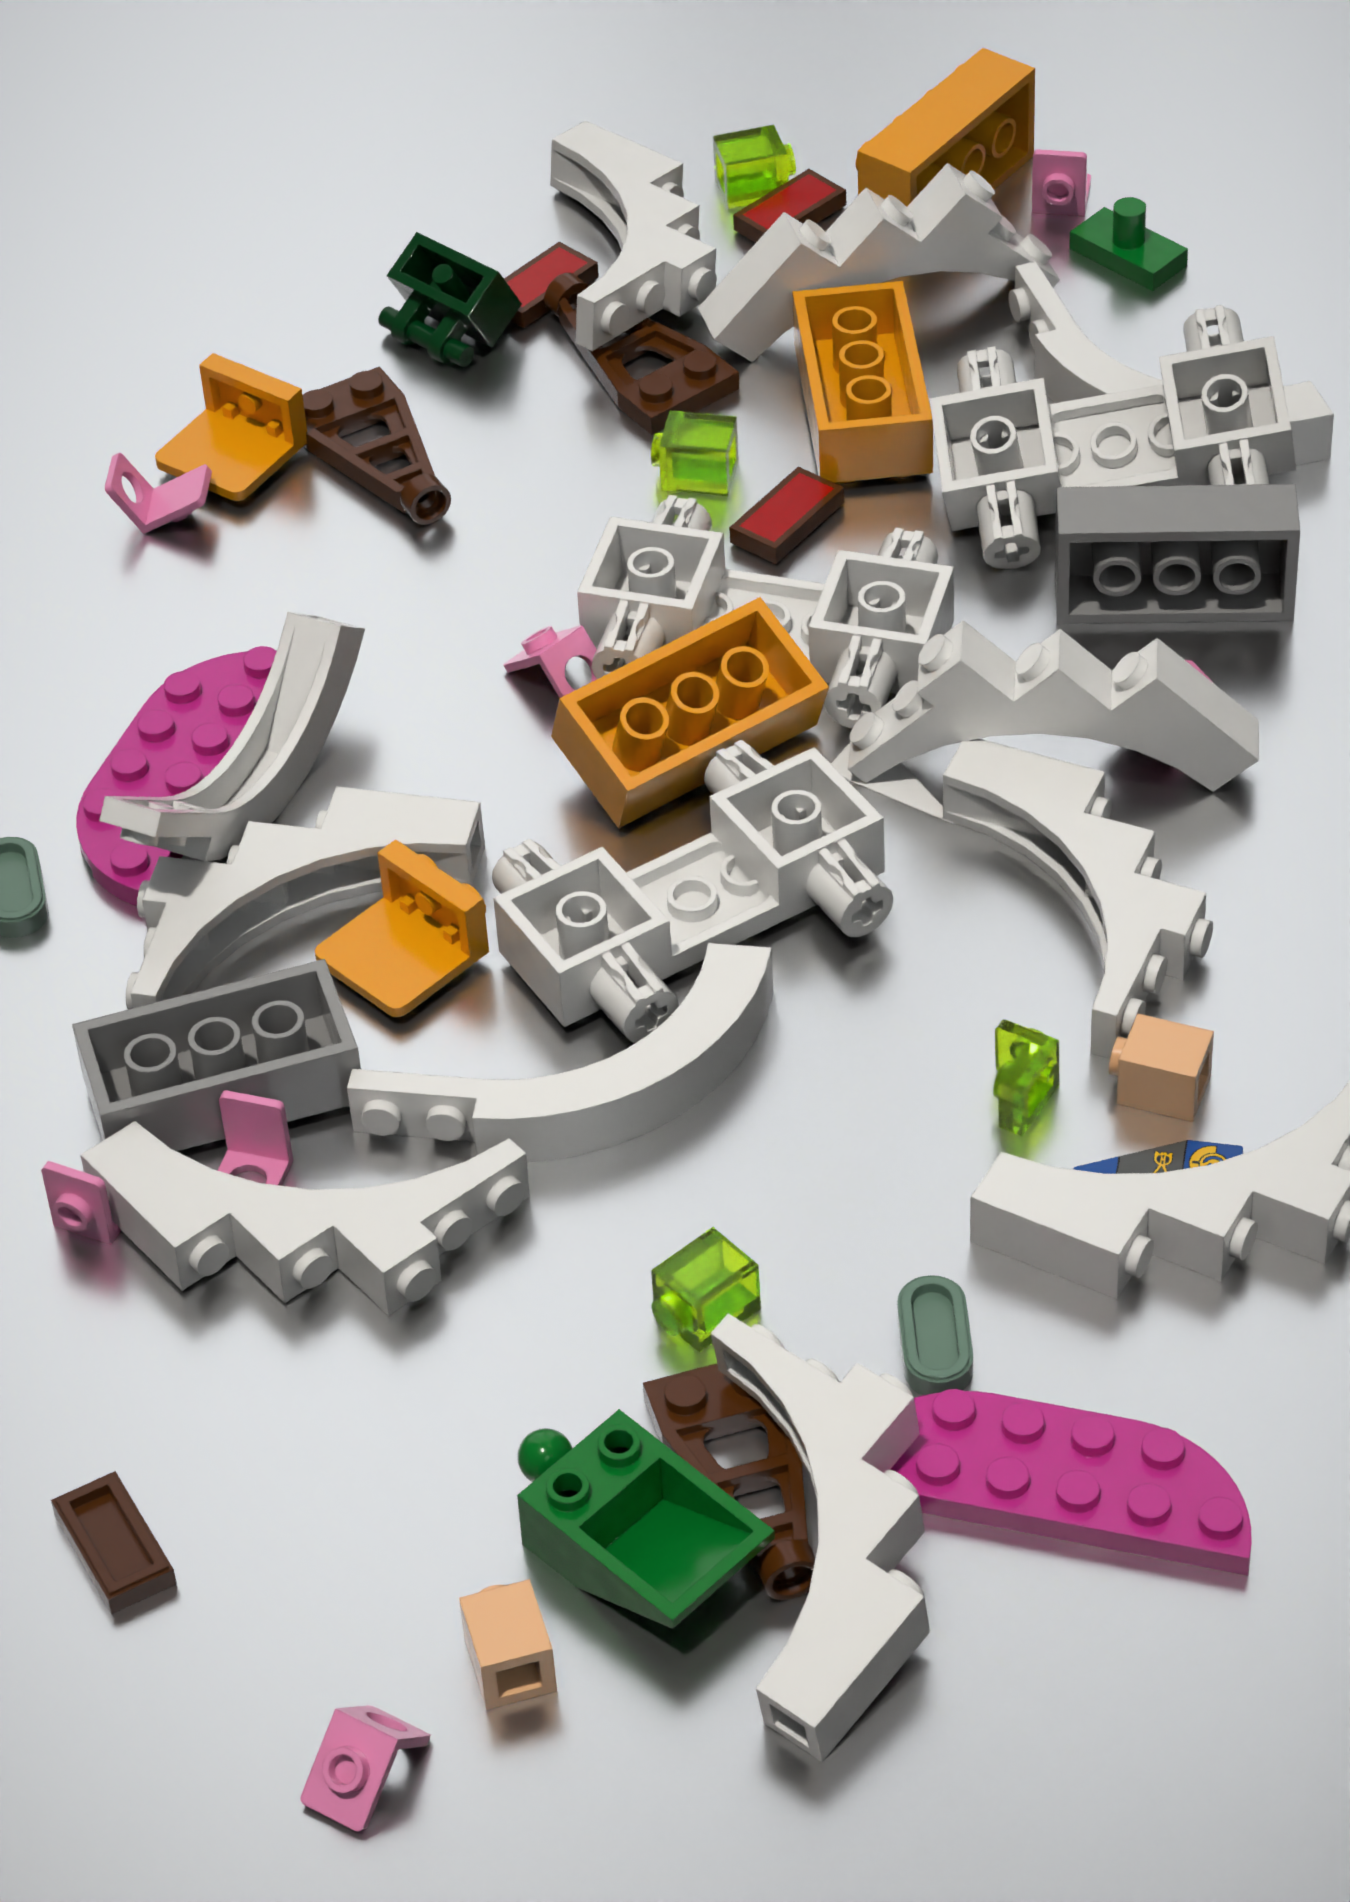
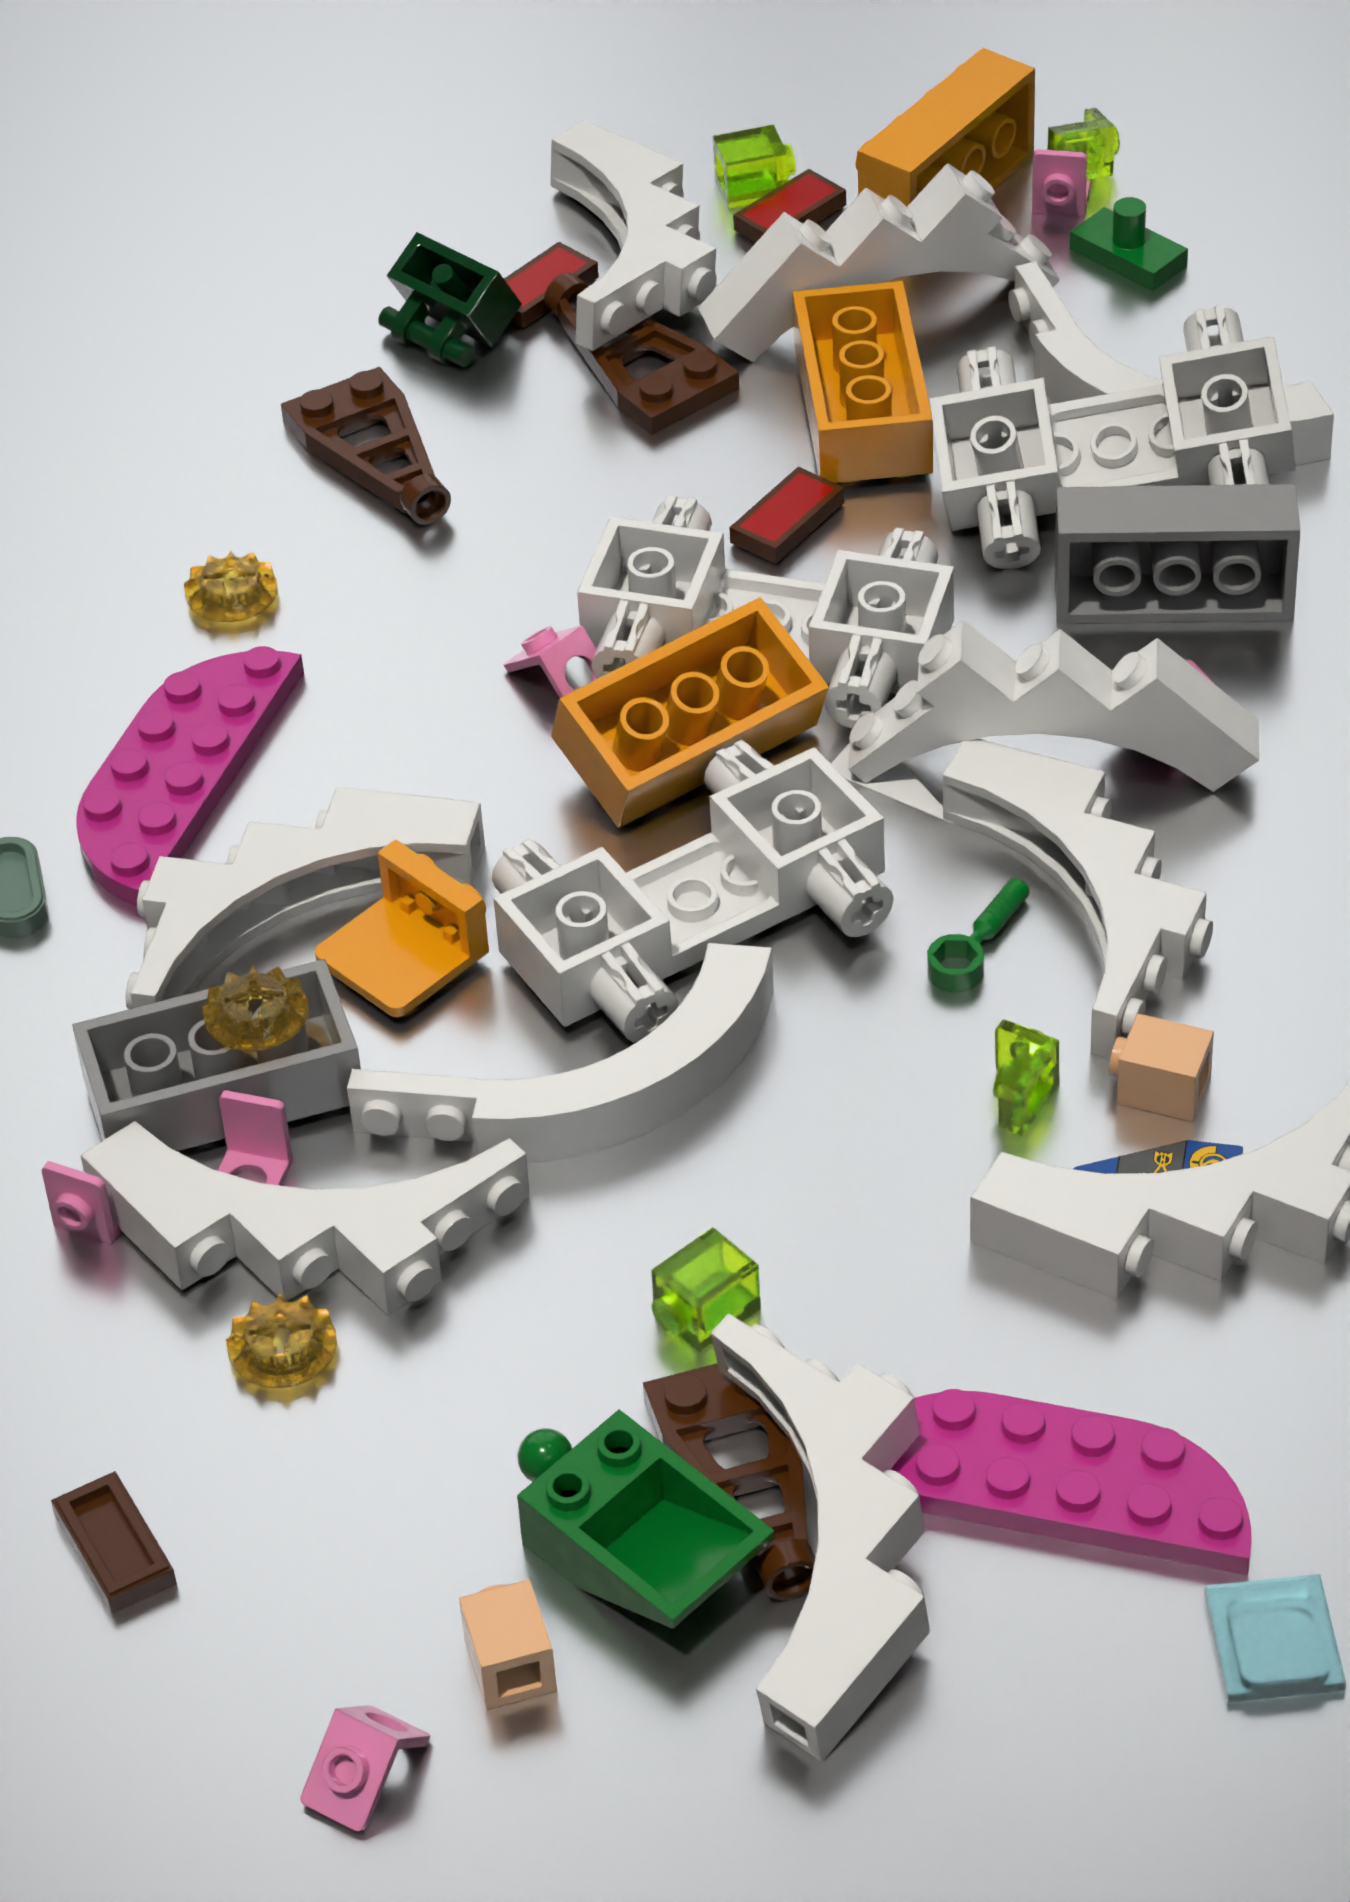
(157, 505): bright pink bracket -> none
(243, 433): light orange bracket -> none
(250, 596): none -> clear yellow gear
(267, 757): white arch -> none
(279, 1020): none -> clear yellow gear
(308, 1346): none -> clear yellow gear
(696, 453): clear neon green brick -> none
(935, 1335): sand green tile -> none
(969, 947): none -> green piece
(1094, 136): none -> clear neon green bracket
(1274, 1638): none -> clear light blue piece

